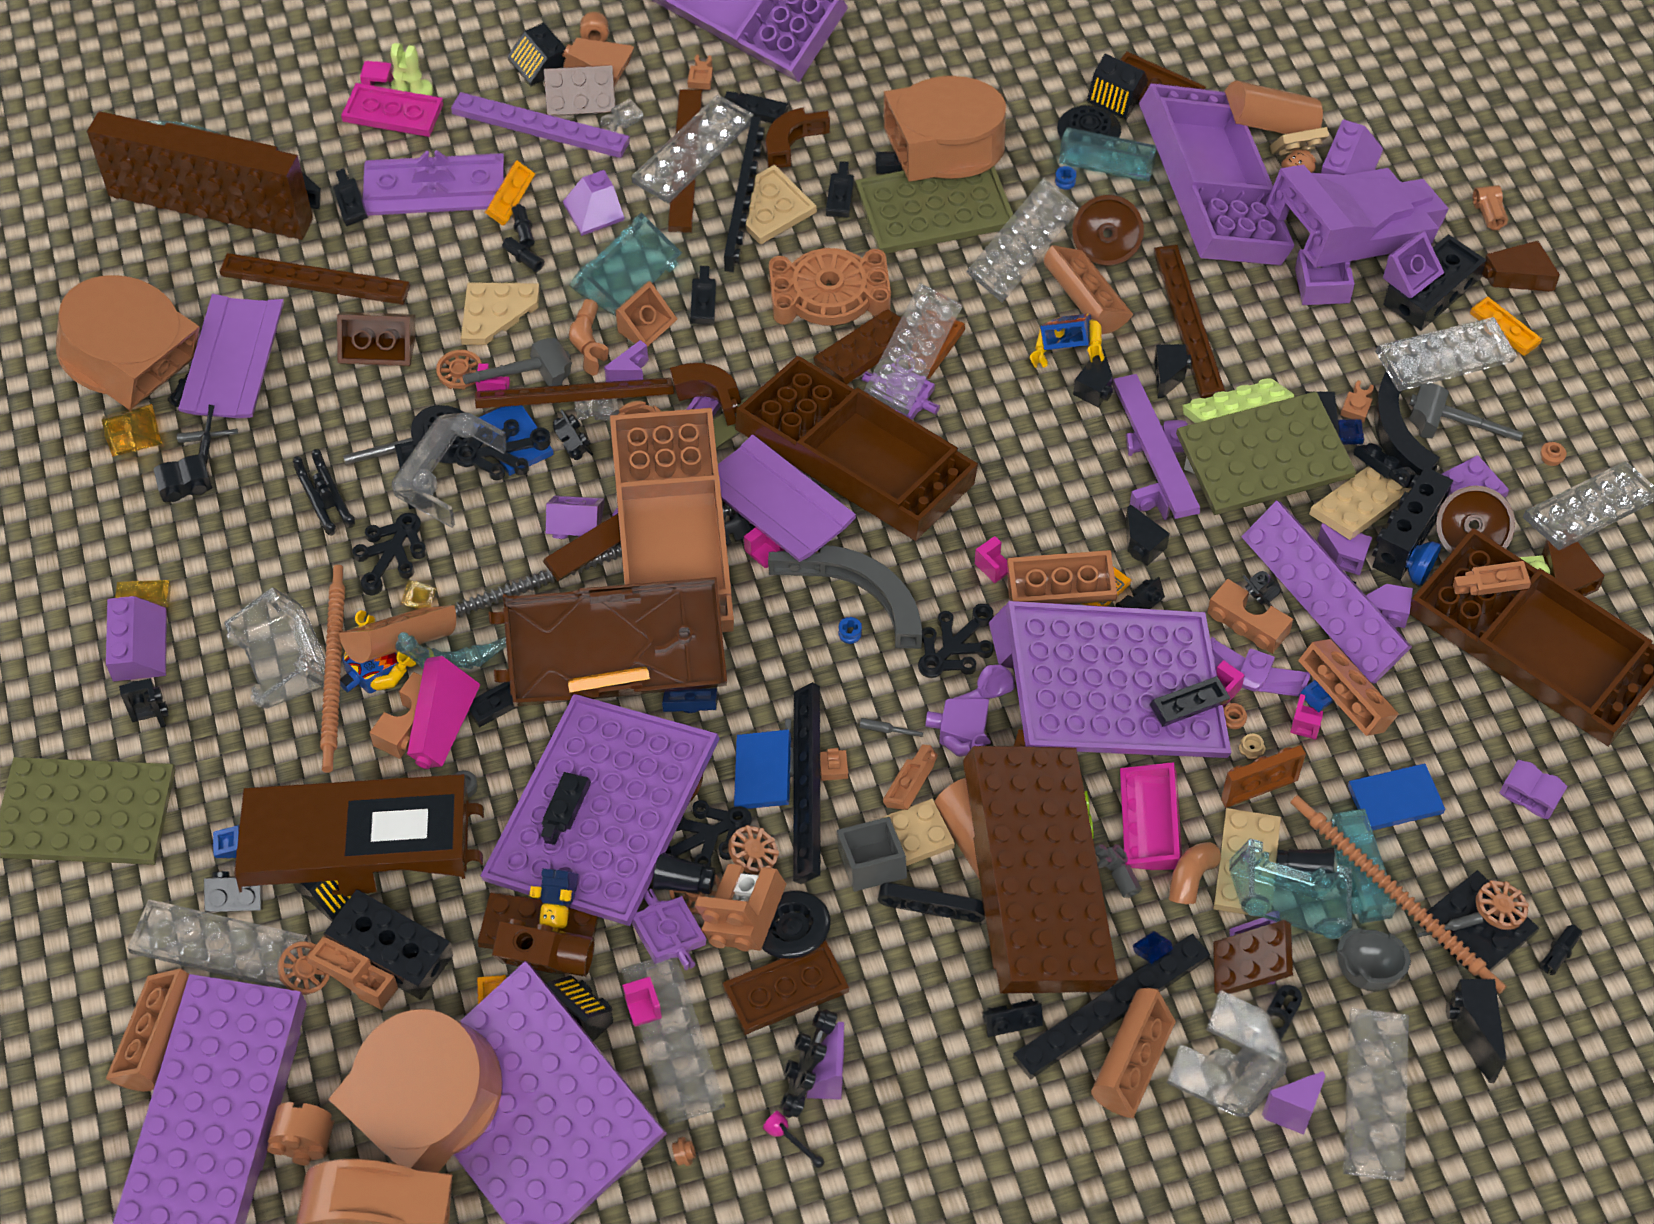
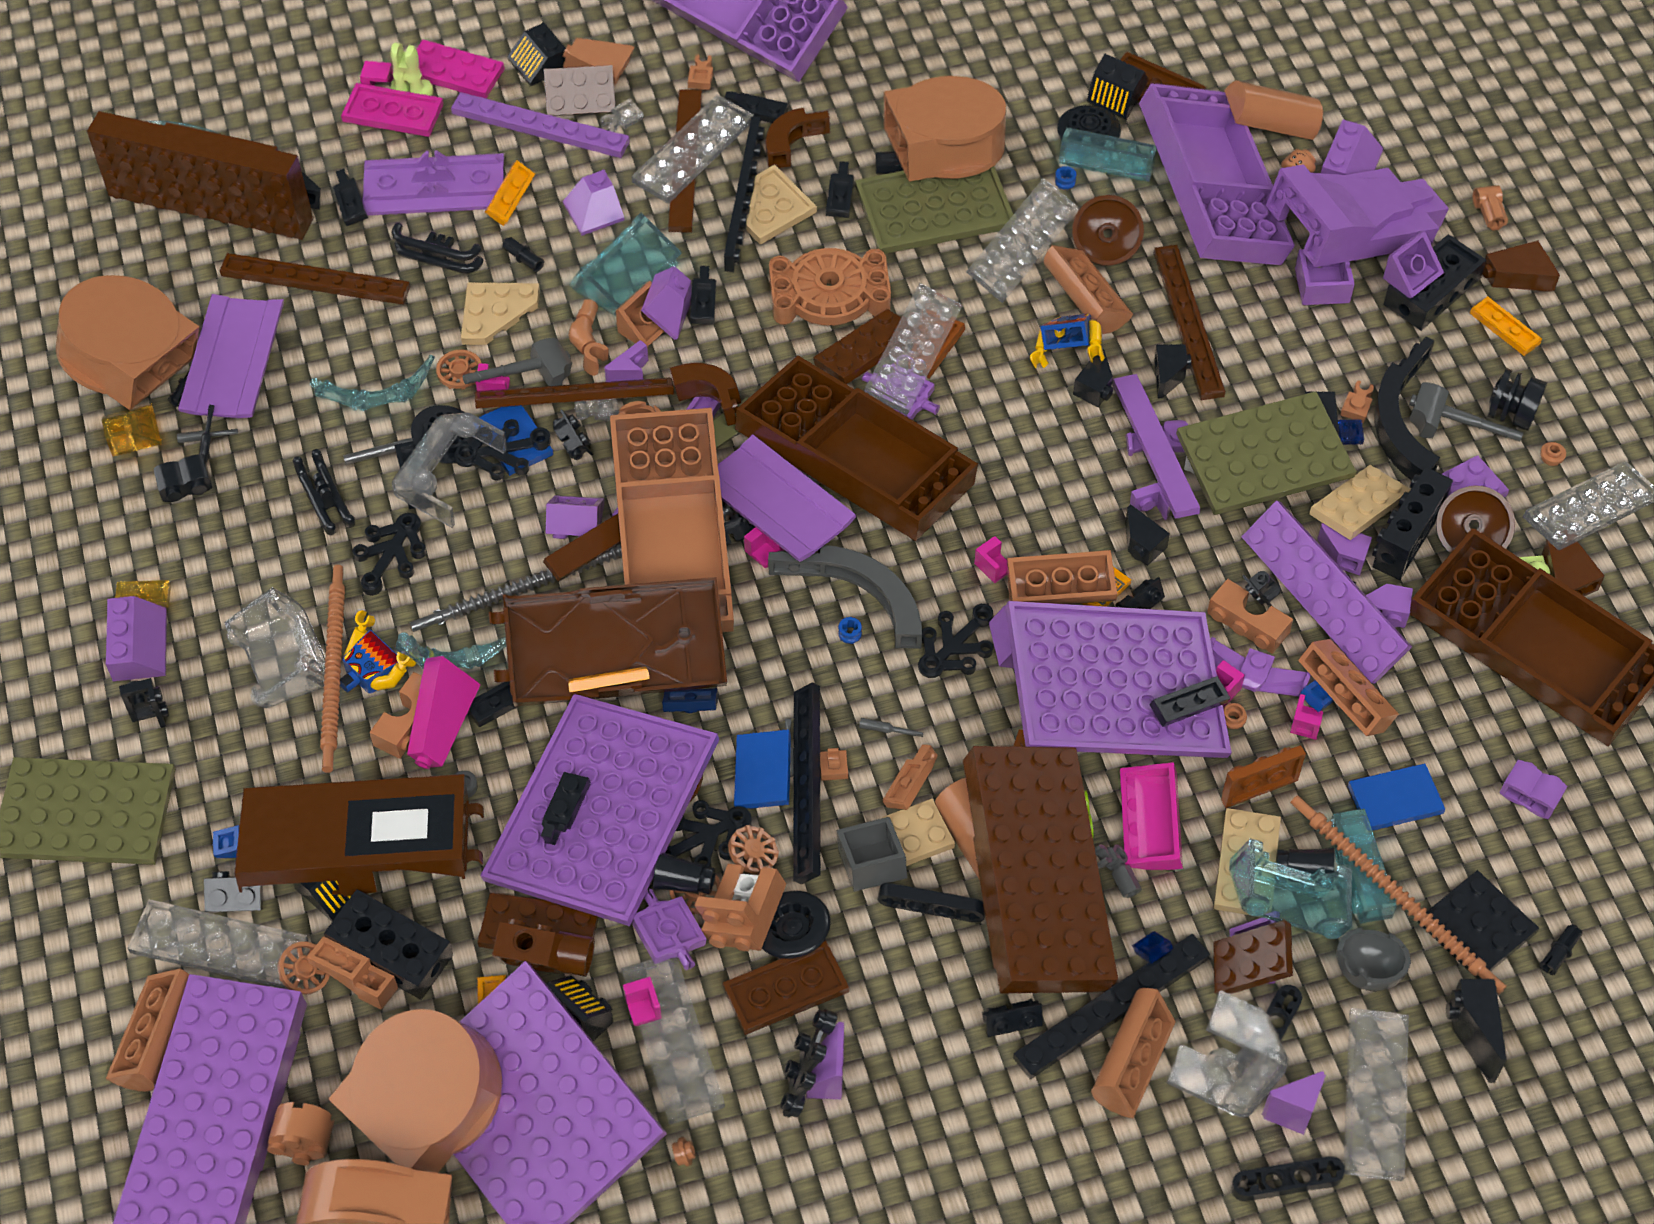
(365, 399): none -> clear light blue animal
(375, 338): reddish brown slope -> none
(380, 637): nougat brick -> none
(417, 595): clear yellow slope -> none
(435, 251): none -> black piece
(458, 69): none -> dark pink plate
(522, 225): black axle -> none
(557, 893): piece -> none
(594, 27): nougat head -> none
(668, 300): none -> medium lavender slope
(778, 1126): hinge -> none
(965, 716): medium lavender torso -> none
(1190, 870): nougat cylinder -> none
(1234, 401): yellowish green plate -> none
(1255, 741): tan plate -> none
(1286, 1174): none -> black beam
(1299, 140): tan plate -> none
(1384, 464): black hinge -> none
(1422, 561): blue piece -> none
(1445, 353): clear plate -> none
(1459, 923): dark grey piece -> none
(1493, 579): nougat hinge -> none
(1502, 904): nougat wheel -> none
(1516, 399): none -> black wheel

